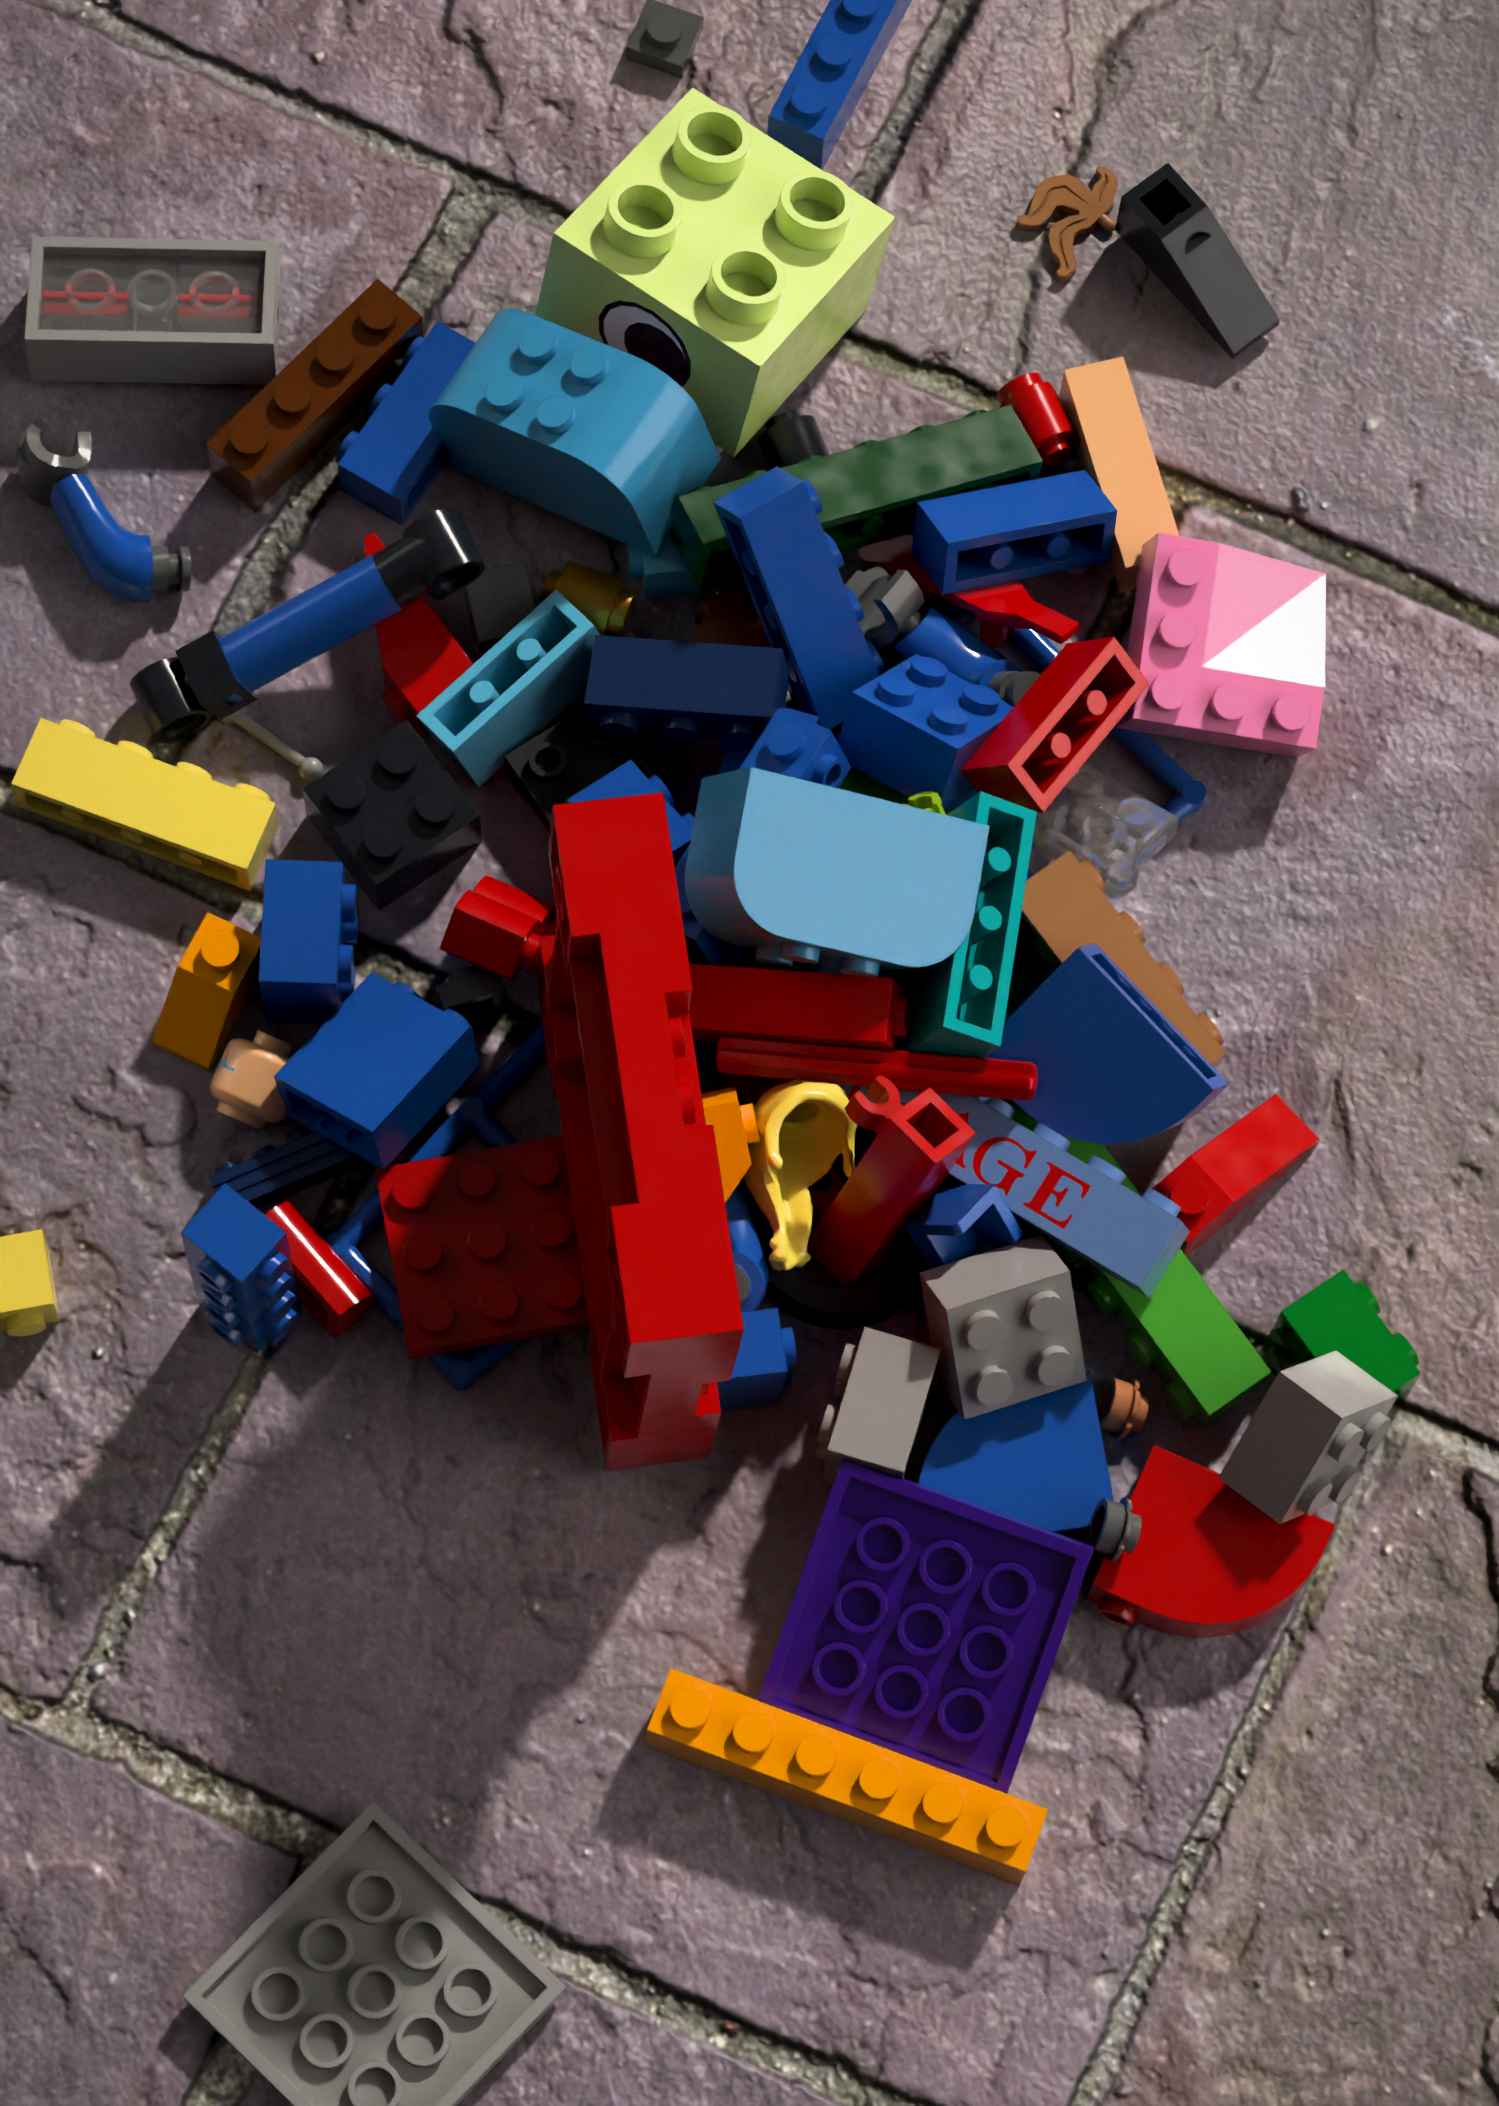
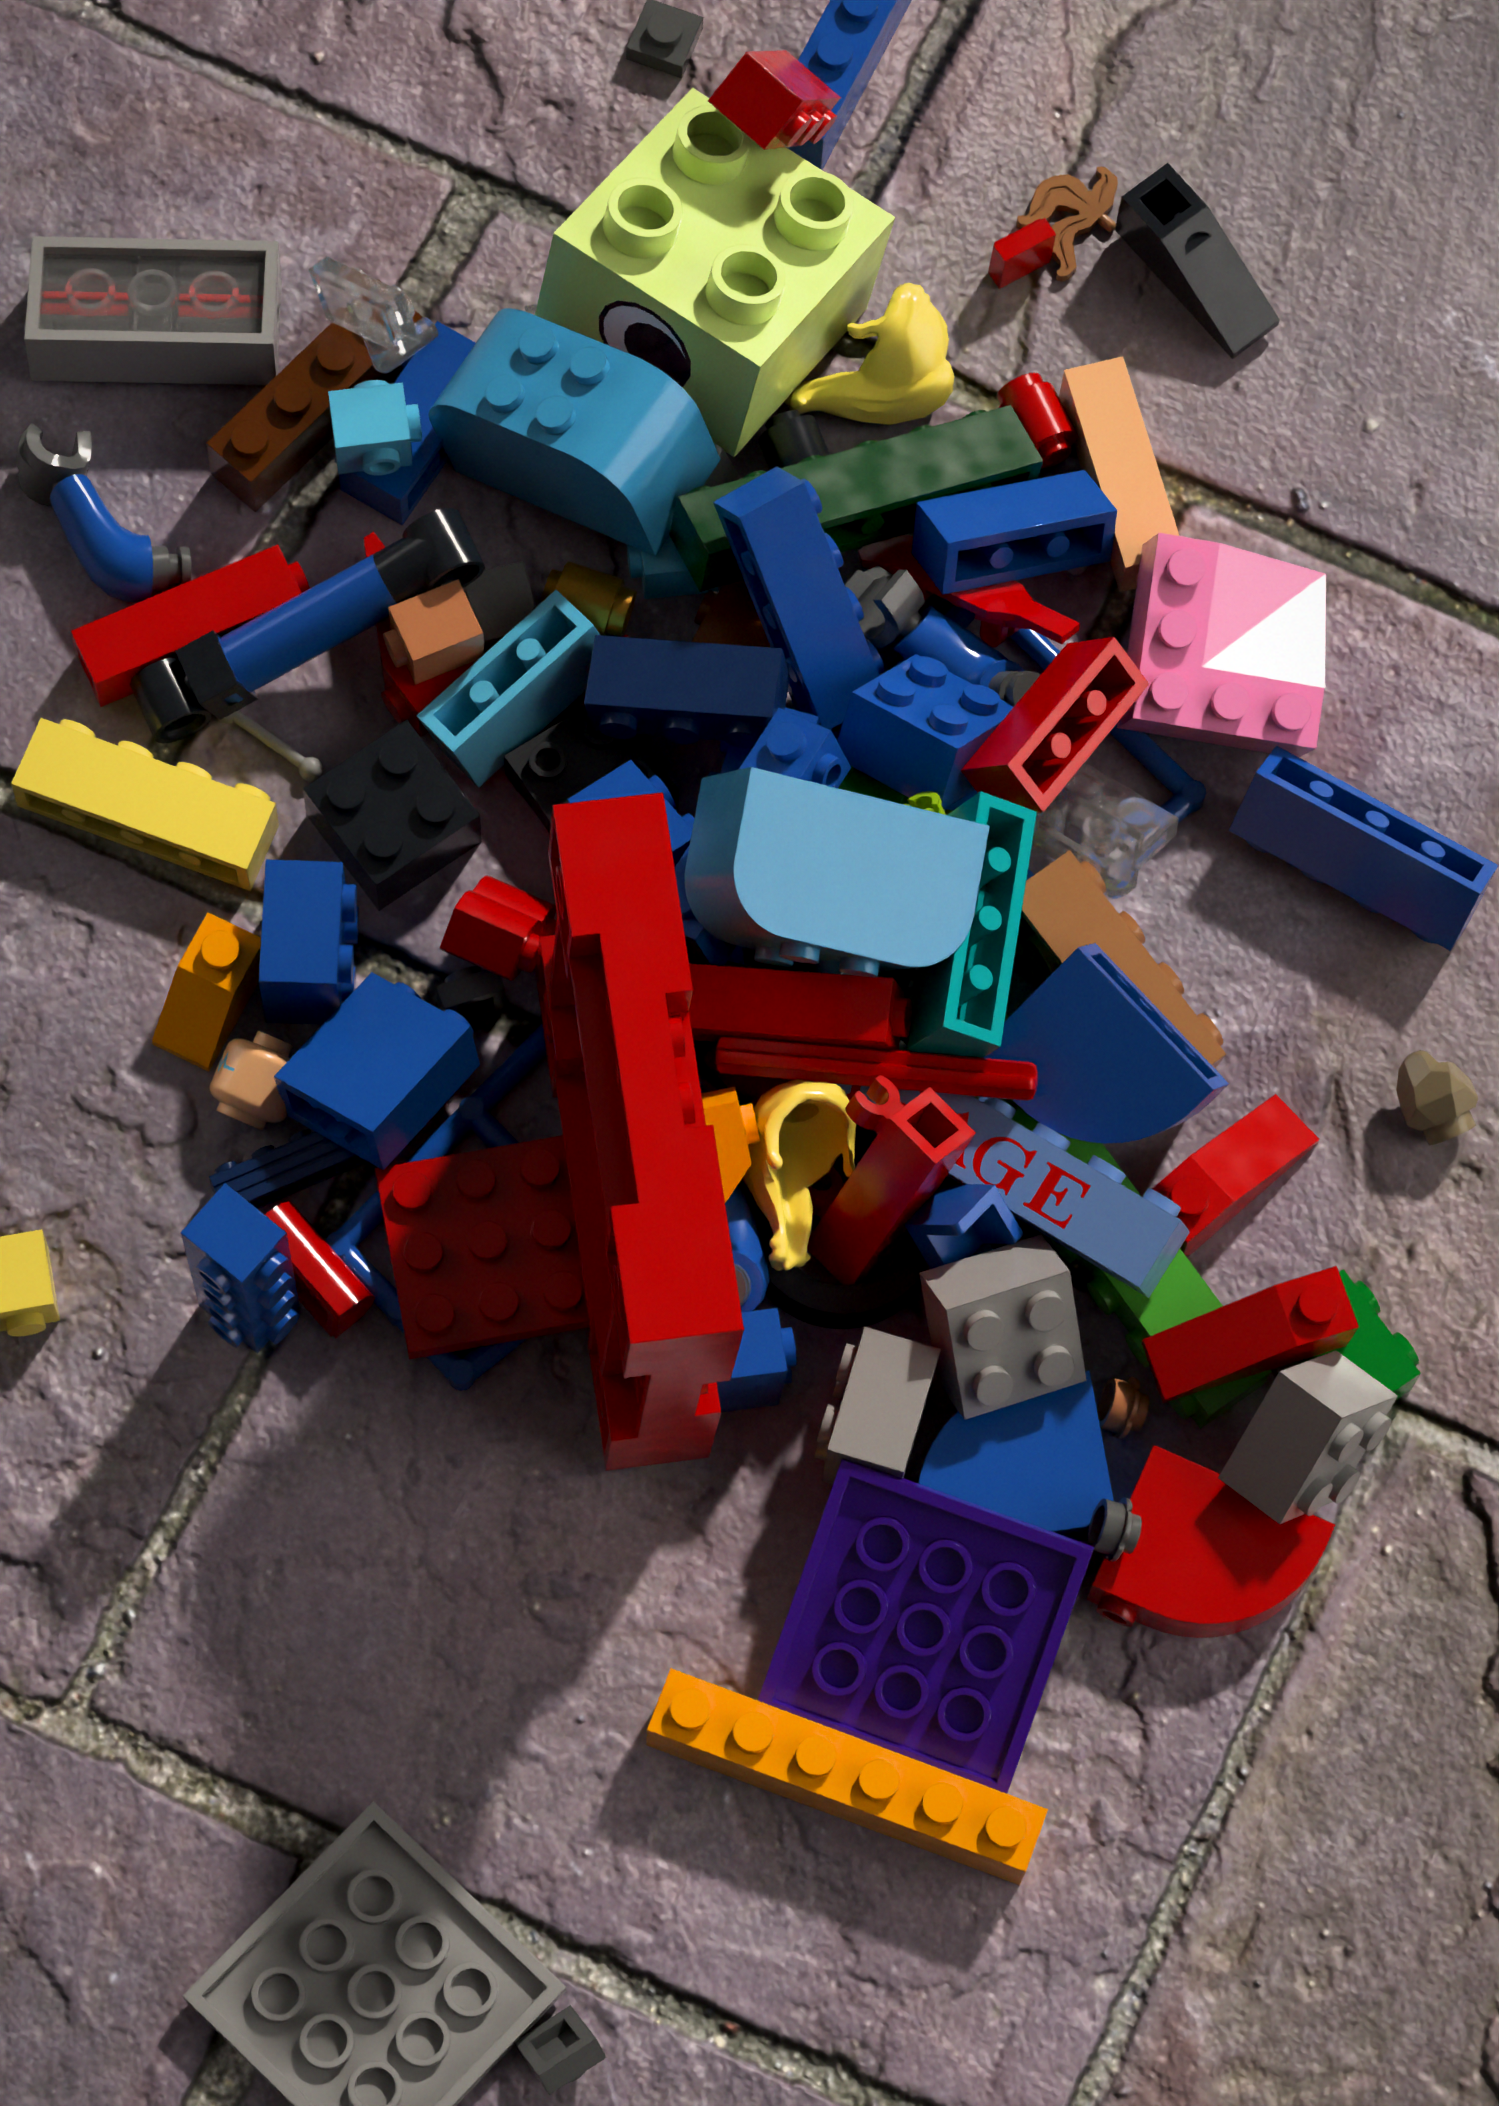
(153, 629): none -> red brick
(373, 311): none -> clear plate
(373, 427): none -> medium azure brick
(434, 633): none -> nougat brick
(560, 2050): none -> dark grey plate
(776, 100): none -> red brick
(902, 374): none -> light yellow piece
(1021, 252): none -> red tile
(1252, 1335): none -> red slope
(1362, 848): none -> blue brick
(1435, 1097): none -> dark tan rock

